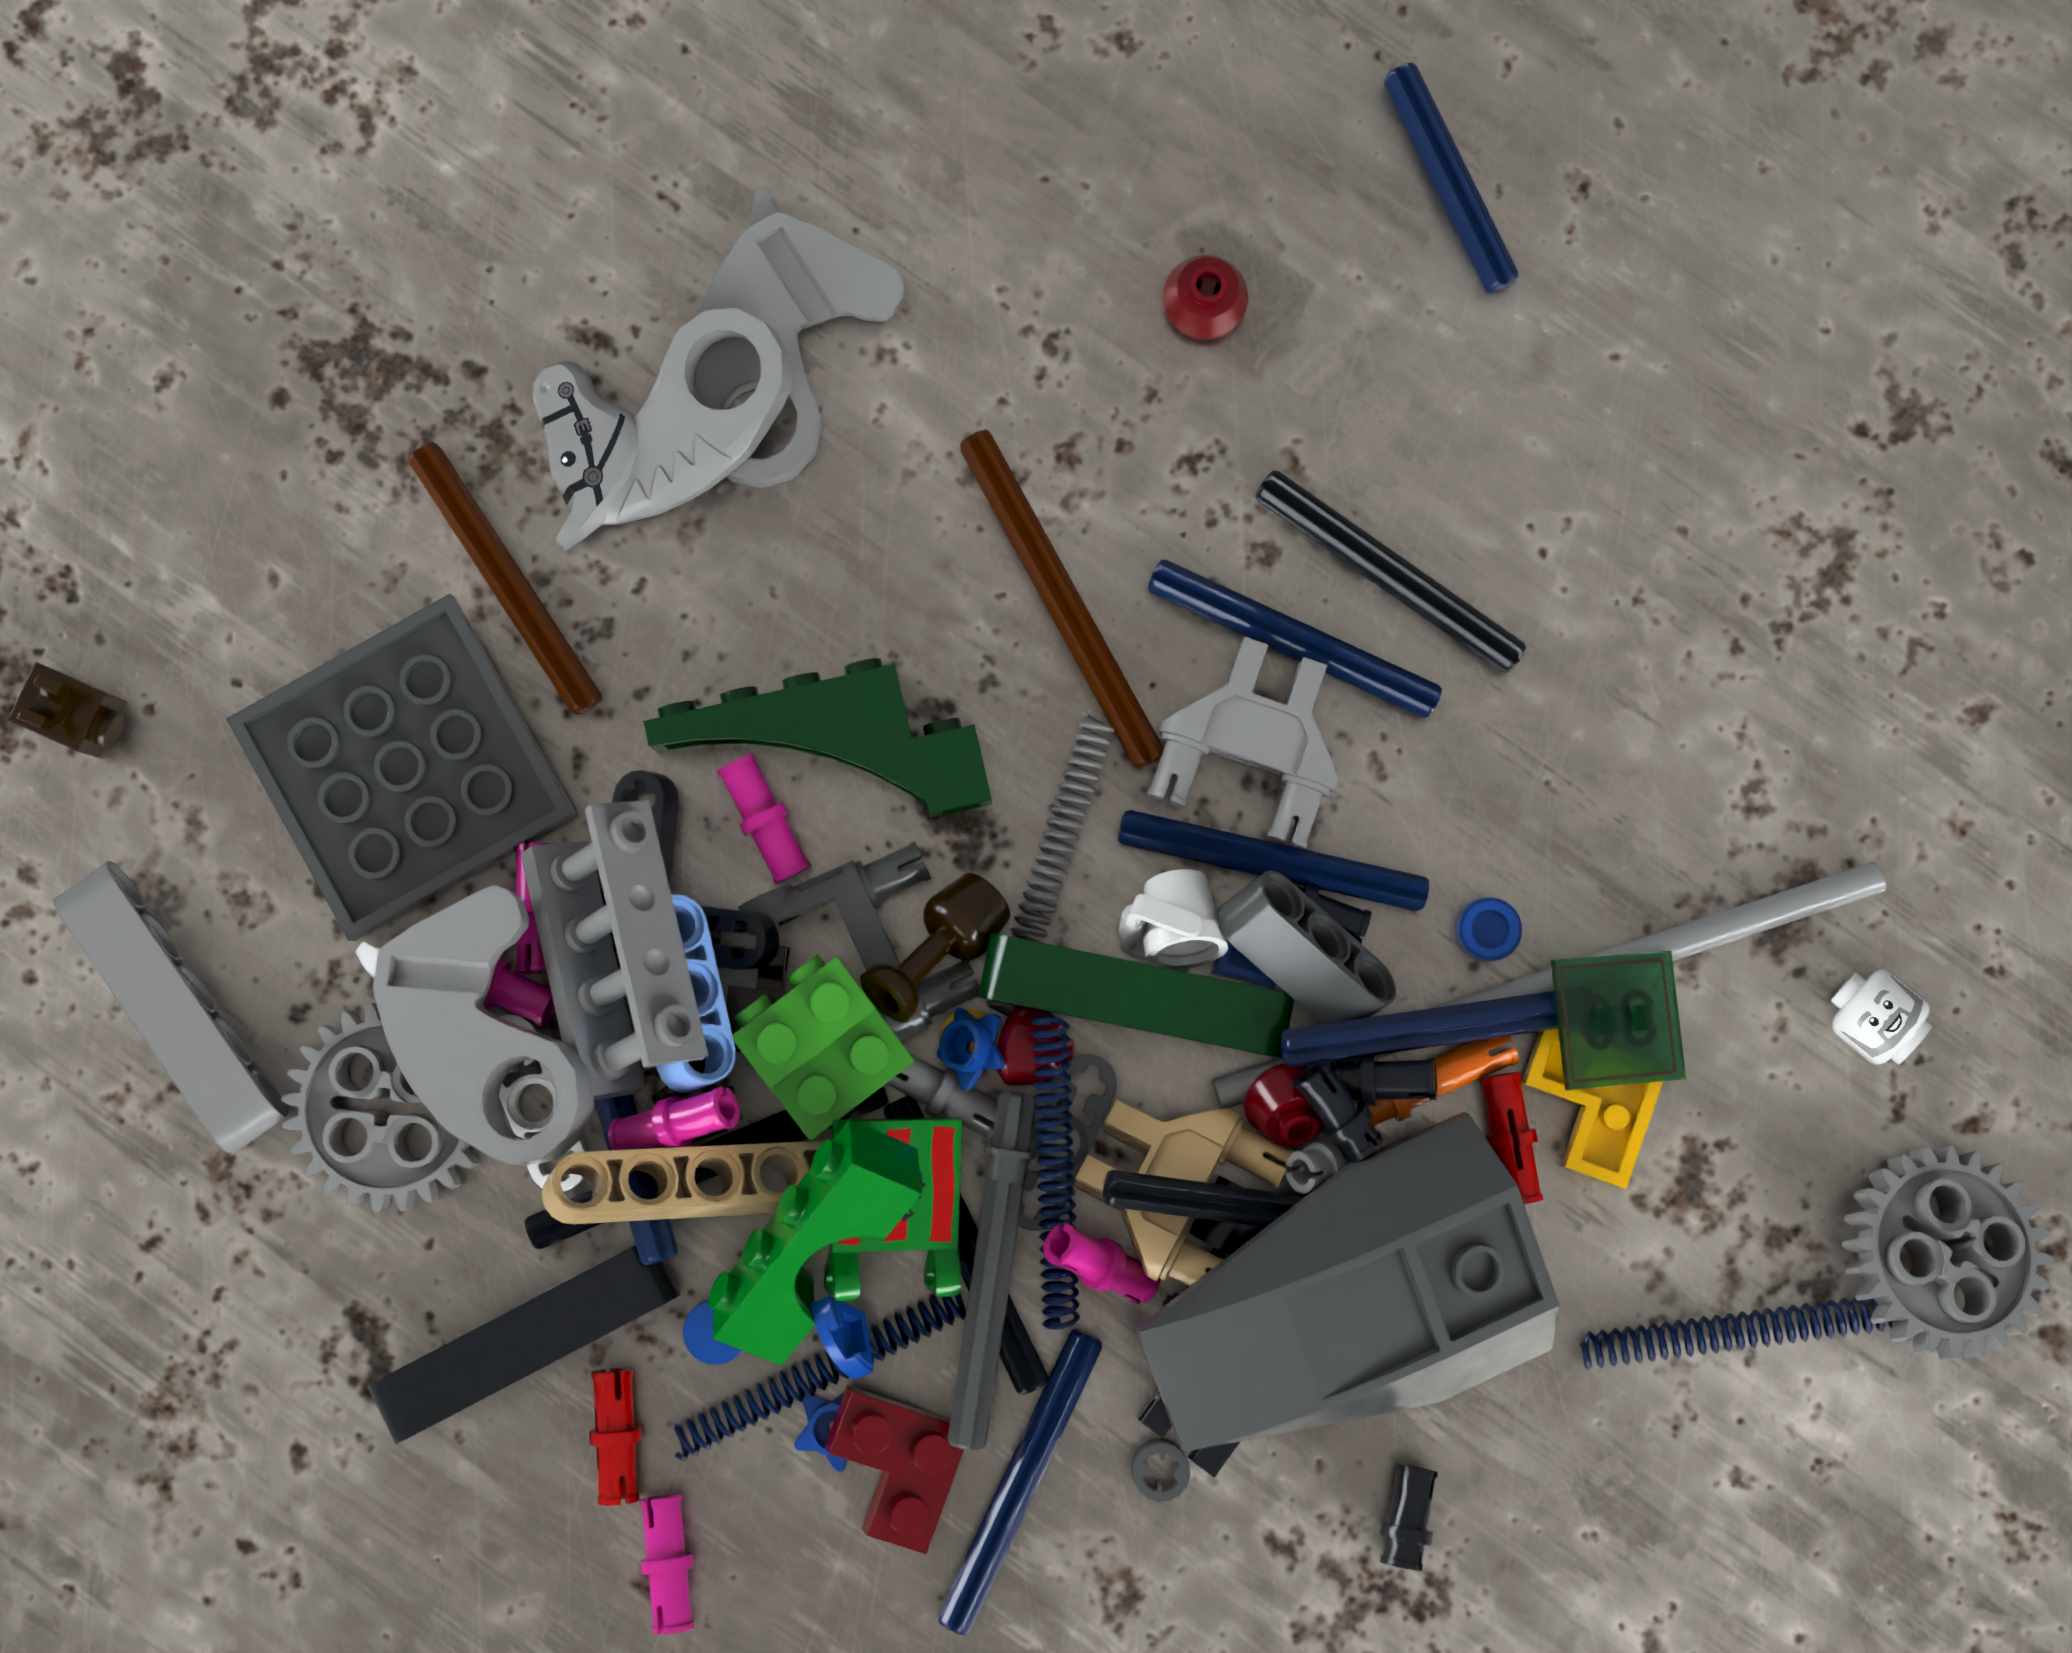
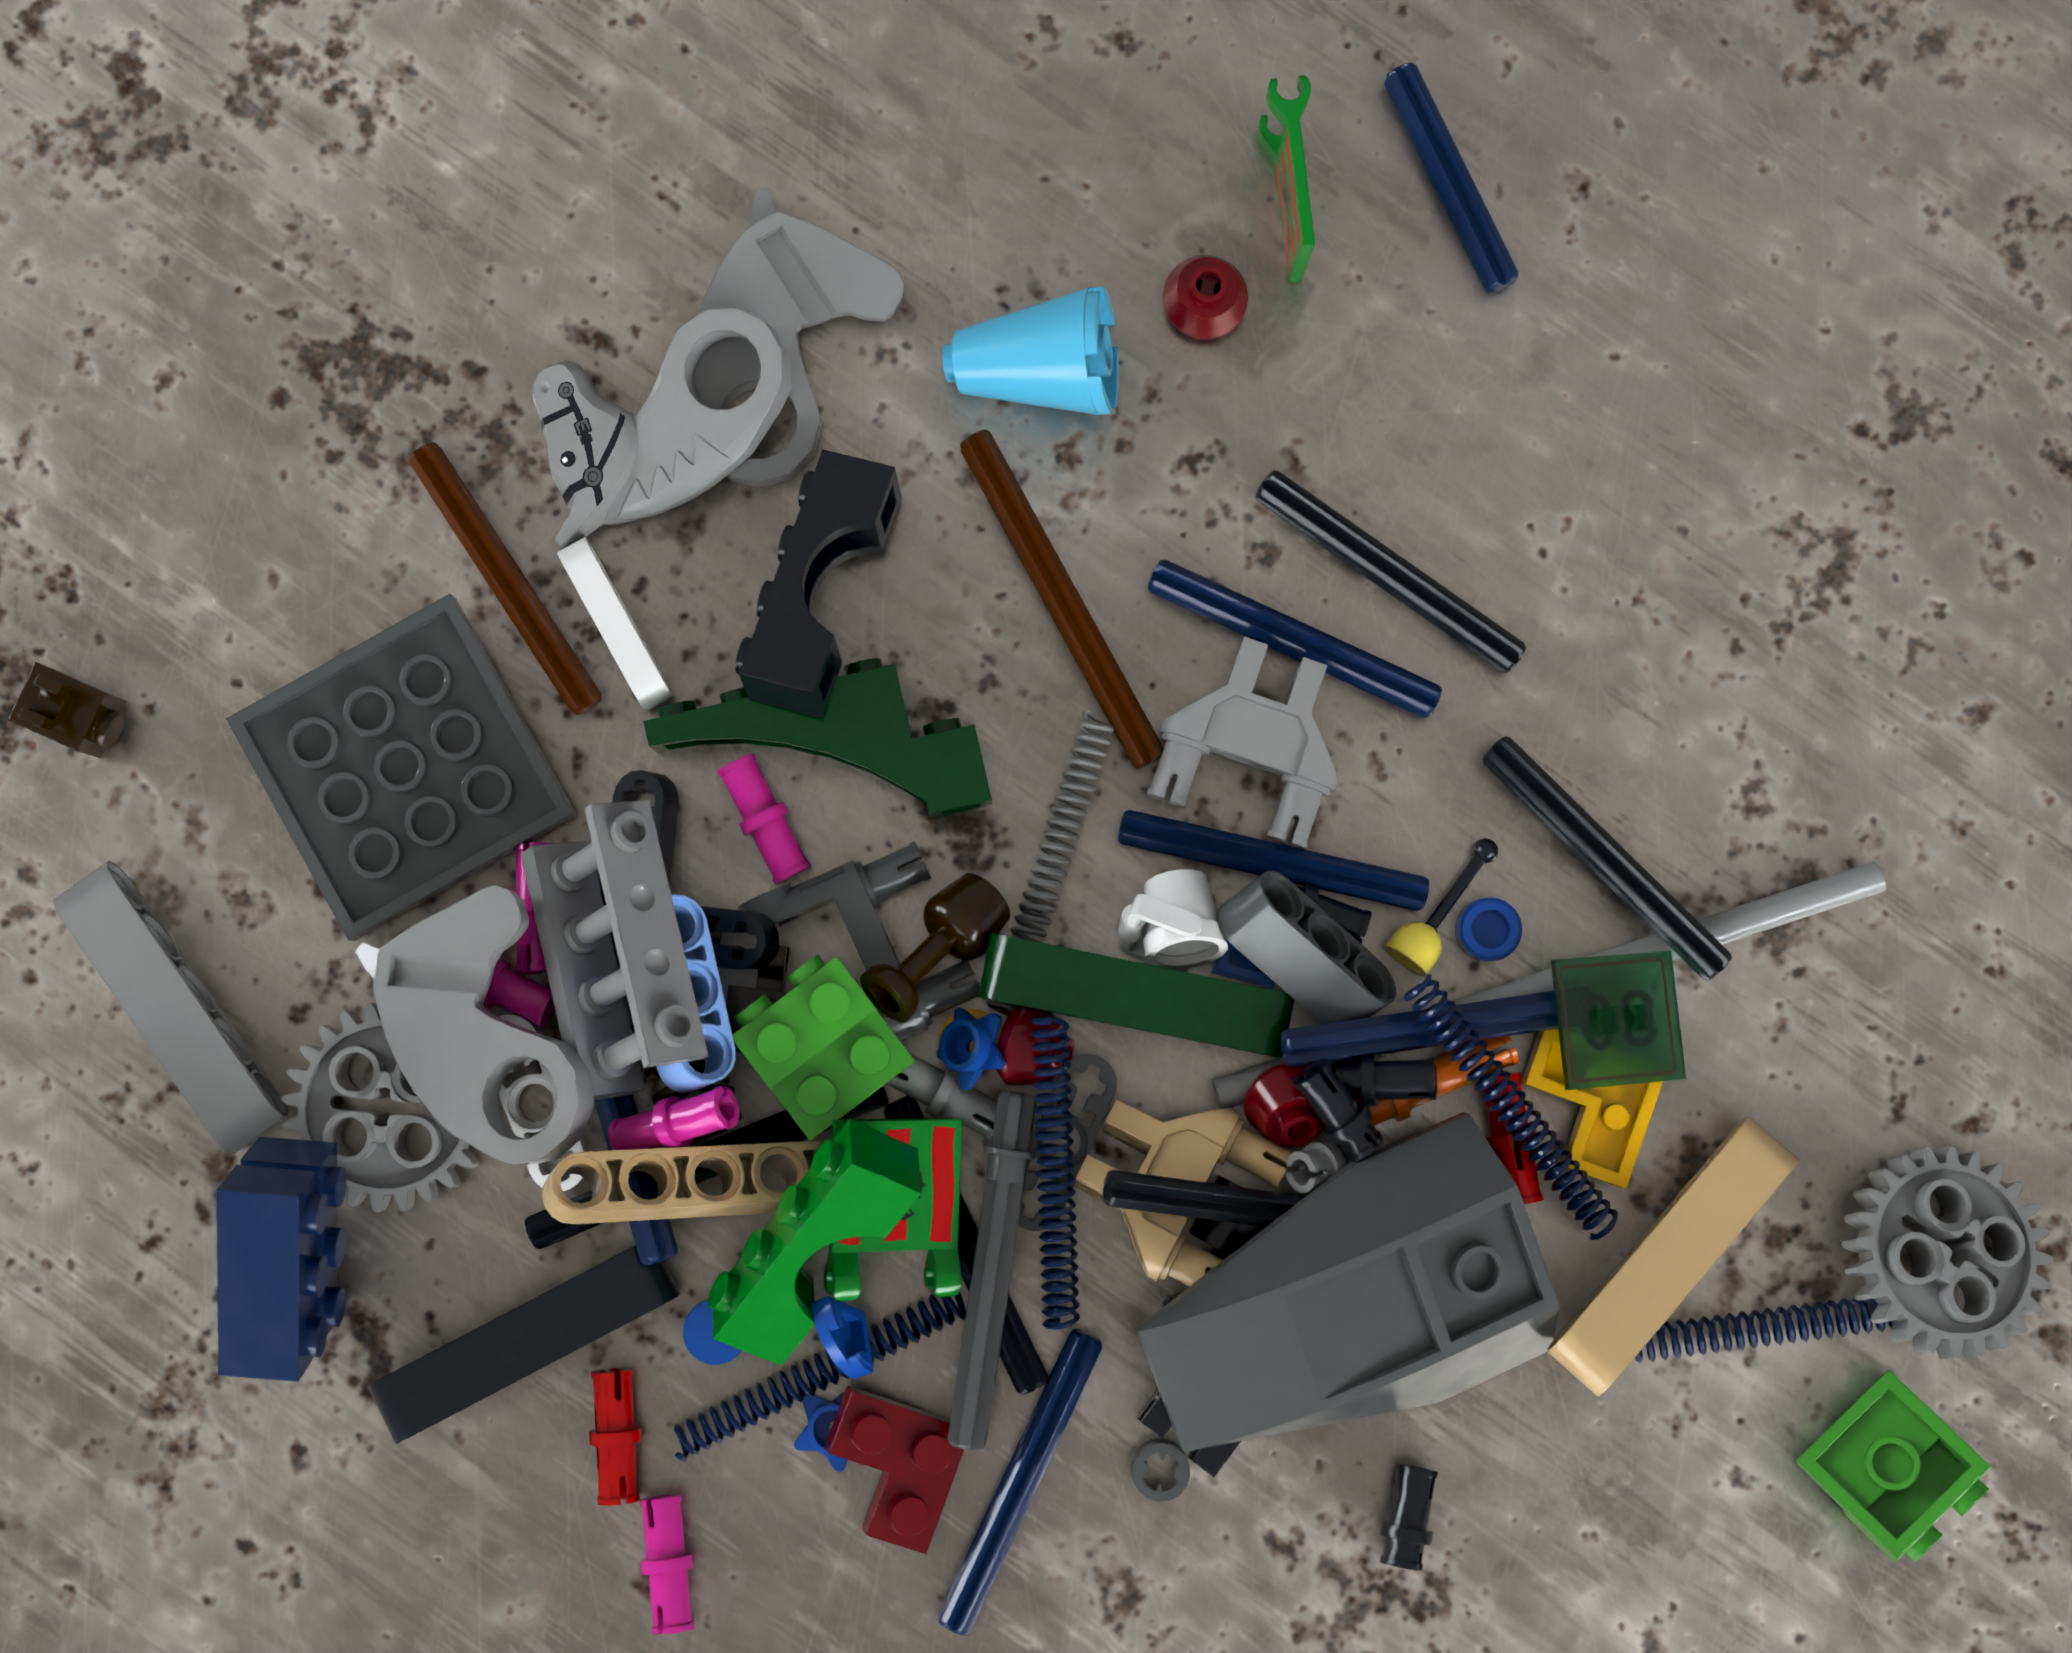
(279, 1258): none -> dark blue piece
(615, 624): none -> white beam
(842, 514): none -> black arch
(1042, 355): none -> medium azure cone
(1099, 1263): dark pink pin -> none
(1291, 174): none -> green flag
(1418, 943): none -> hinge
(1546, 1162): none -> dark blue piece
(1607, 858): none -> black axle
(1672, 1256): none -> tan beam
(1880, 1017): white head -> none
(1895, 1468): none -> bright green plate

